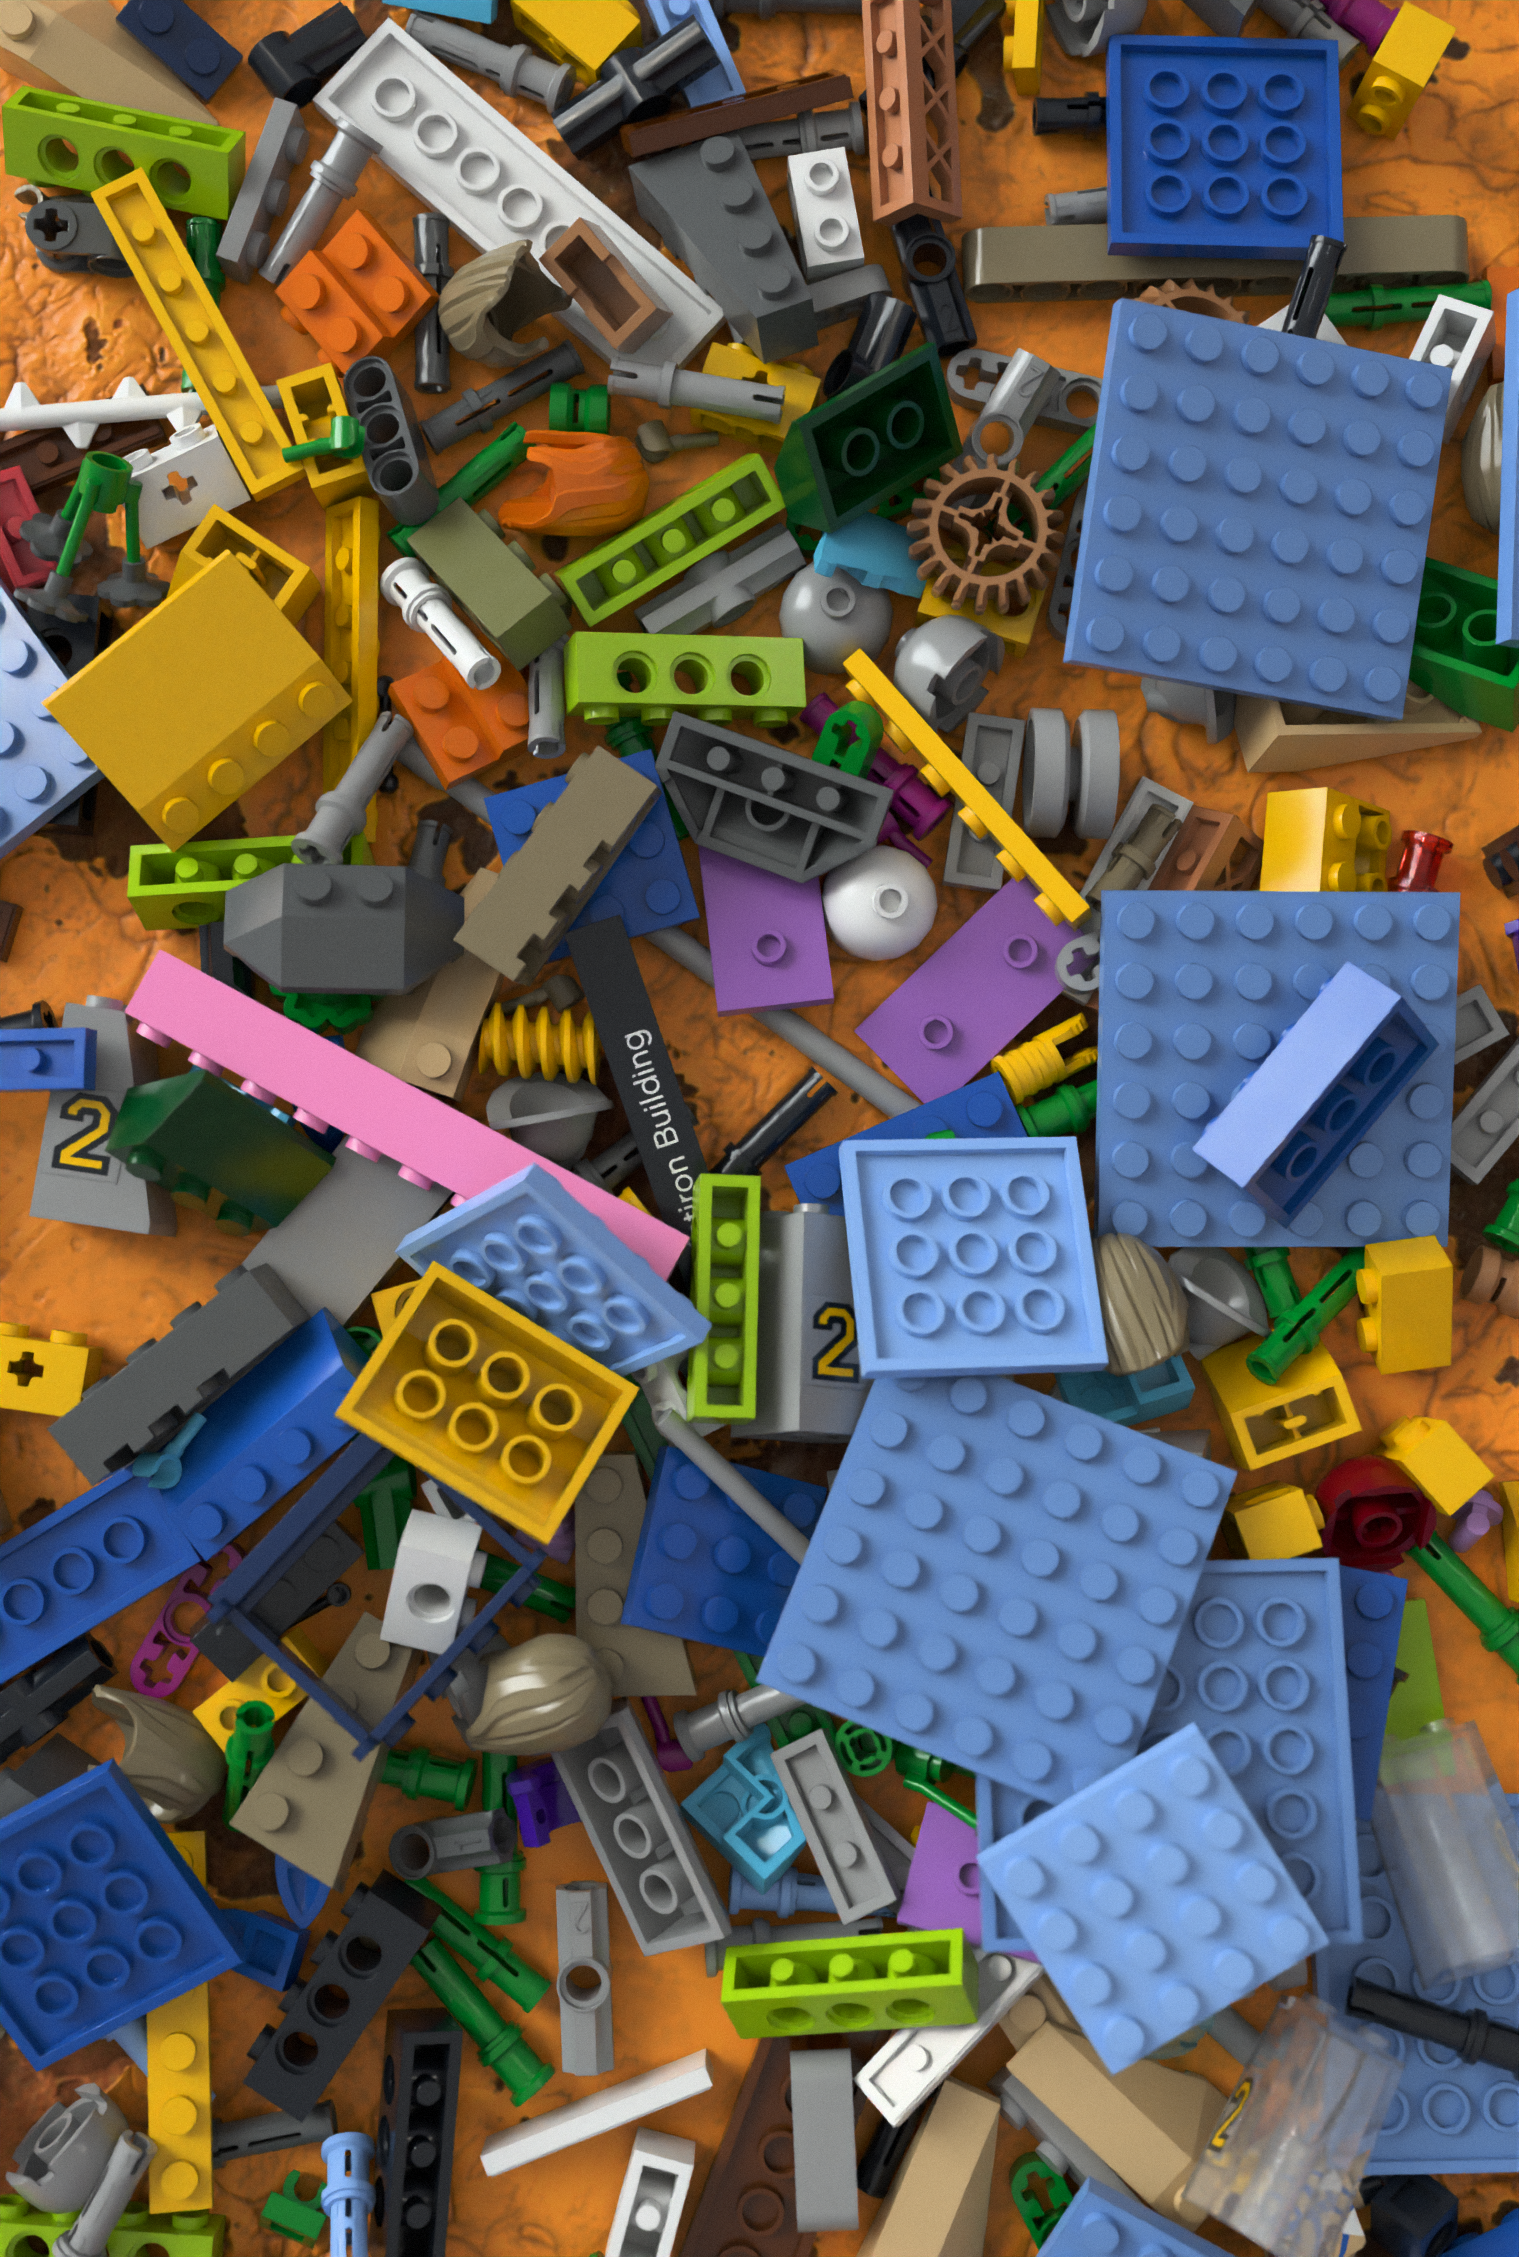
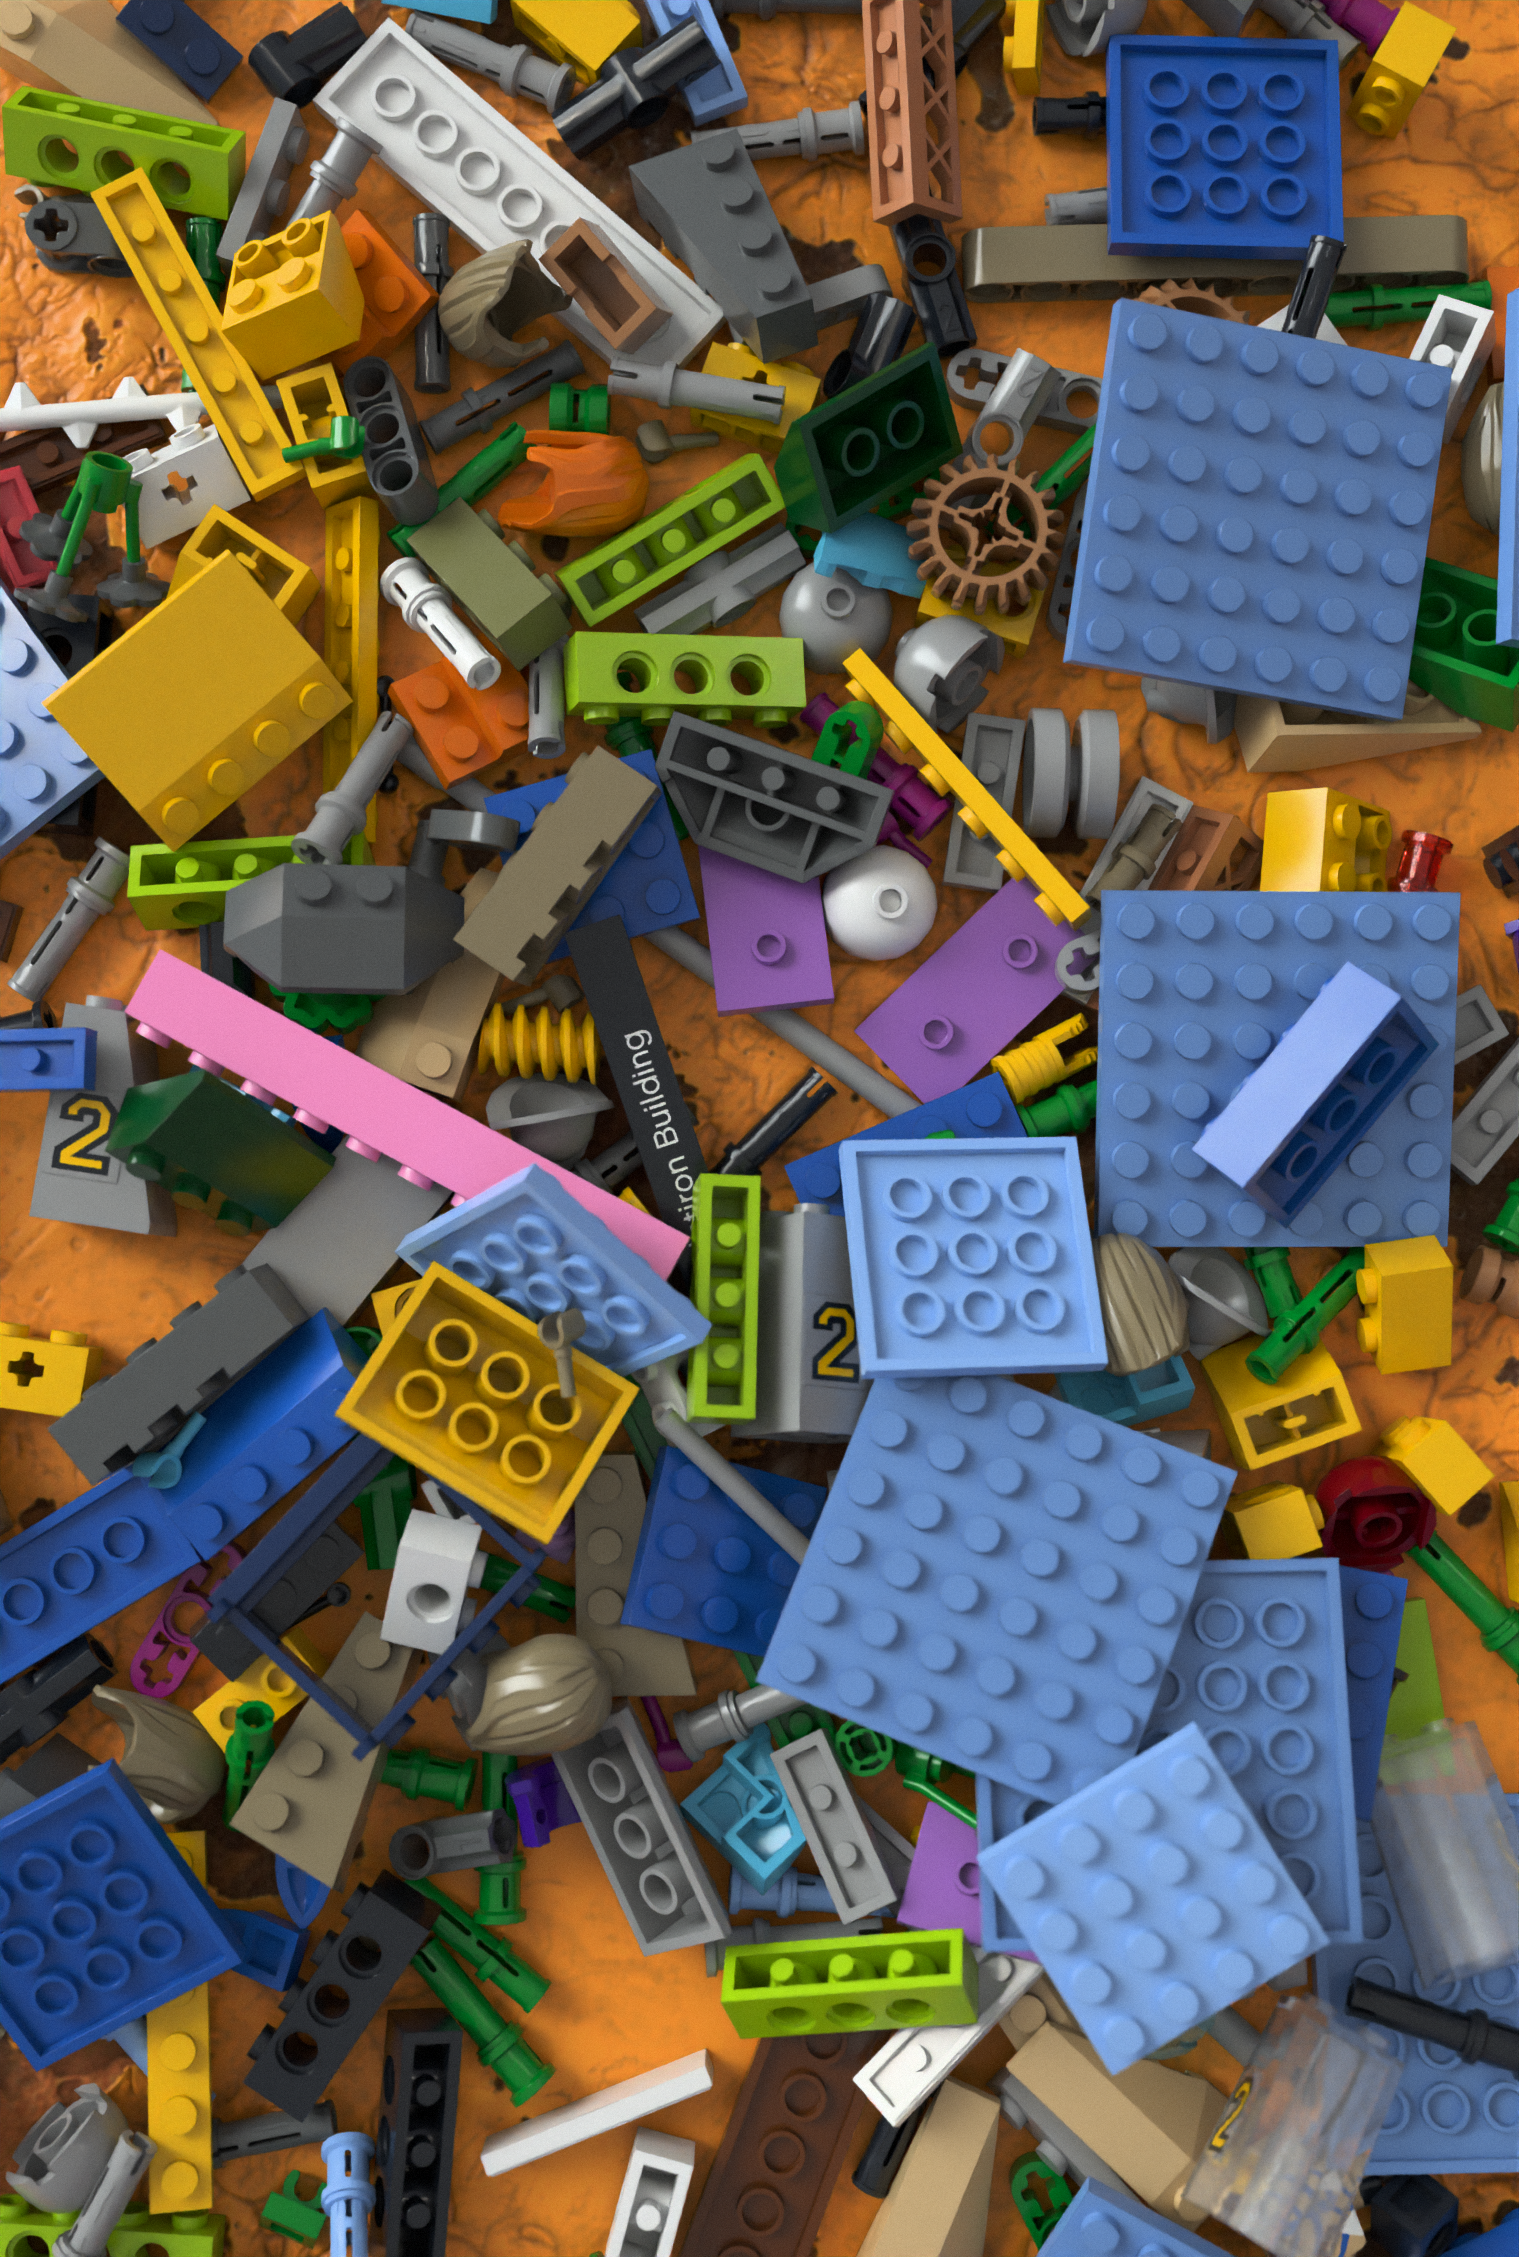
(88, 897): none -> light grey pin
(293, 297): none -> yellow slope
(473, 830): none -> dark grey beam
(557, 1333): none -> dark tan hand
(585, 2012): light grey piece -> none
(735, 112): reddish brown tile -> none
(824, 214): white brick -> none
(824, 2140): light grey beam -> none
(1474, 1520): lavender plate -> none

